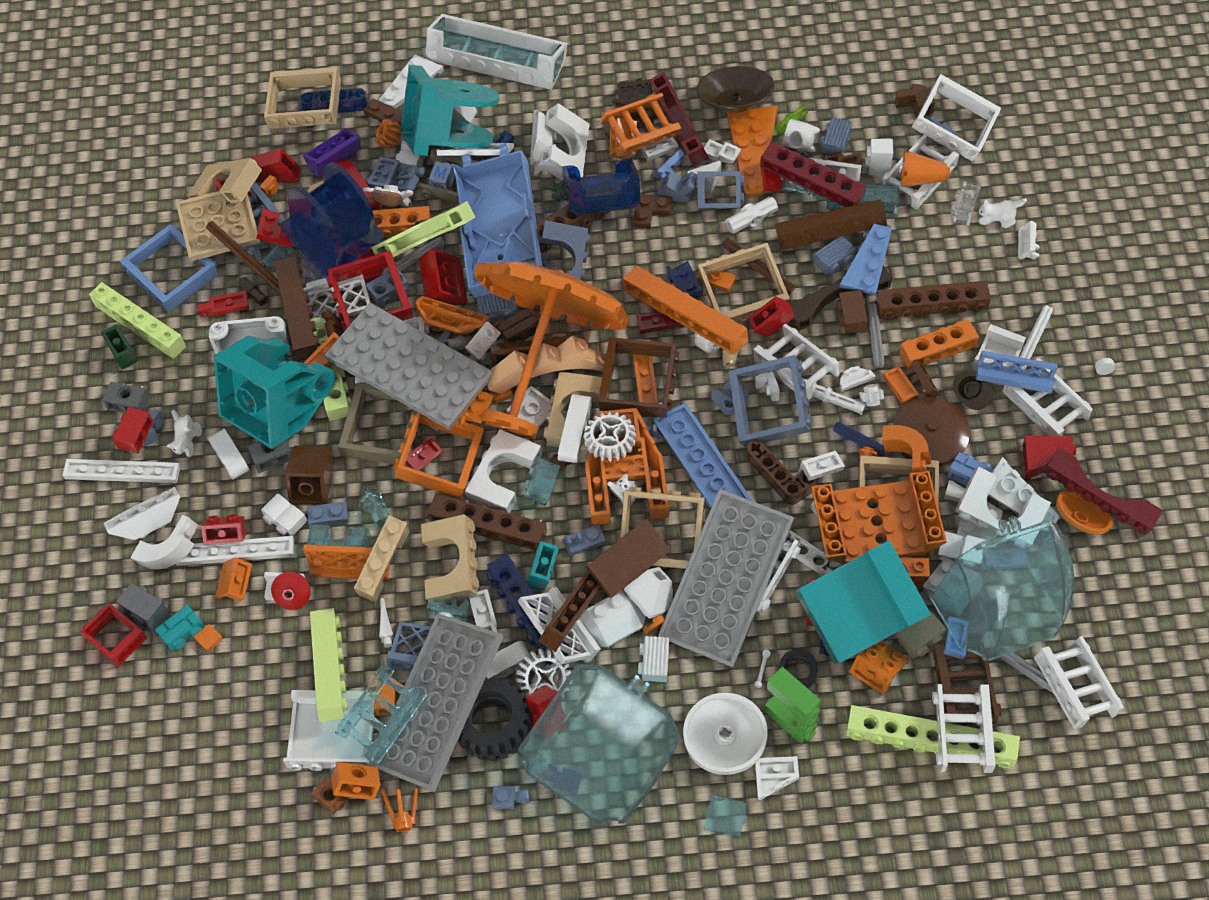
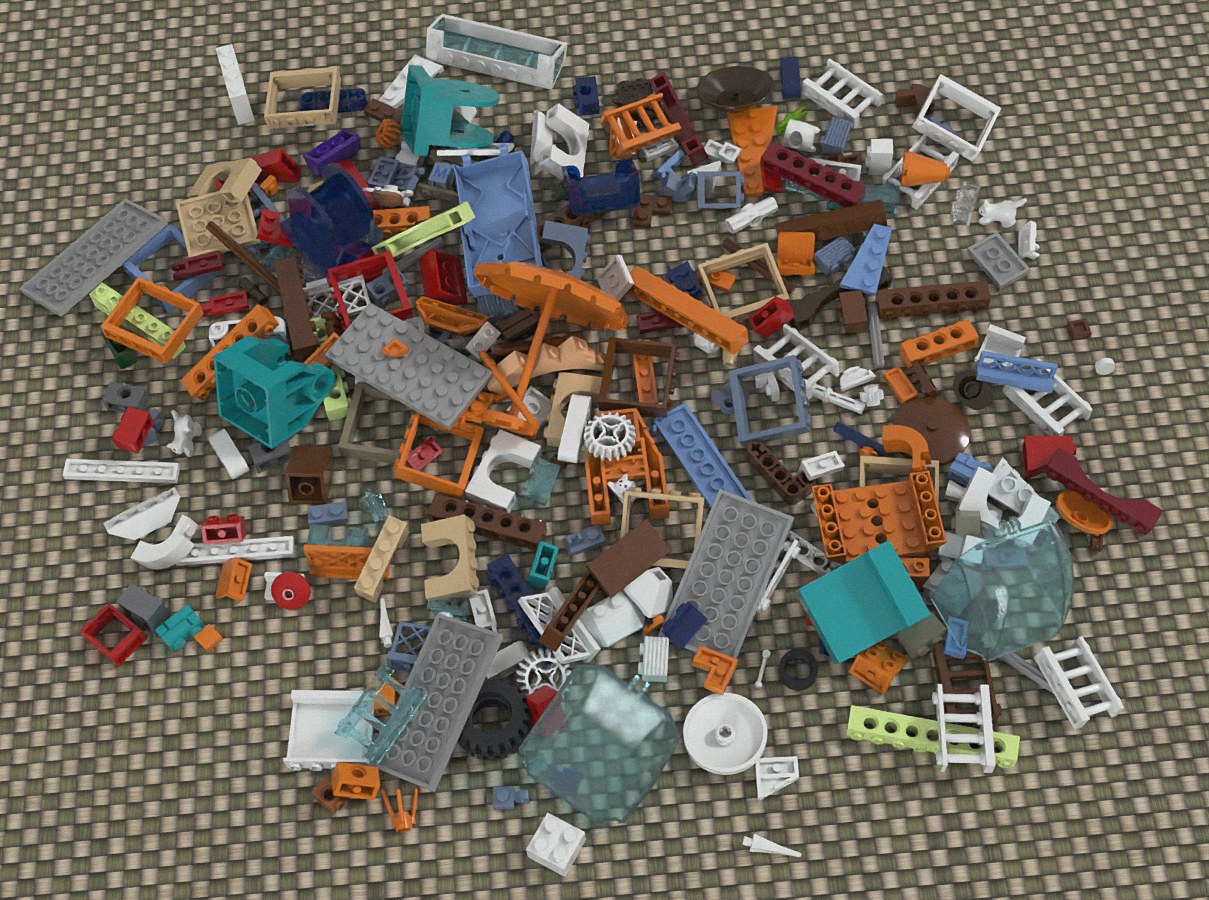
(93, 257): none -> light grey plate
(129, 300): none -> orange window
(197, 266): none -> dark red hinge
(201, 377): none -> orange brick
(235, 84): none -> white arch
(283, 515): white brick -> none
(327, 665): yellowish green brick -> none
(395, 349): none -> orange tile
(491, 365): none -> orange bar
(556, 844): none -> white brick
(587, 96): none -> clear blue brick
(615, 278): none -> white tile
(684, 625): none -> clear blue bracket
(720, 668): none -> orange plate
(725, 816): clear light blue piece -> none
(760, 844): none -> white piece
(790, 77): none -> clear blue beam
(792, 706): bright green arch -> none
(795, 253): none -> orange bracket
(834, 105): none -> white fence
(966, 523): none -> dark tan brick
(998, 260): none -> light grey plate
(1036, 333): white axle -> none
(1079, 329): none -> reddish brown tile
(1096, 542): none -> reddish brown bush

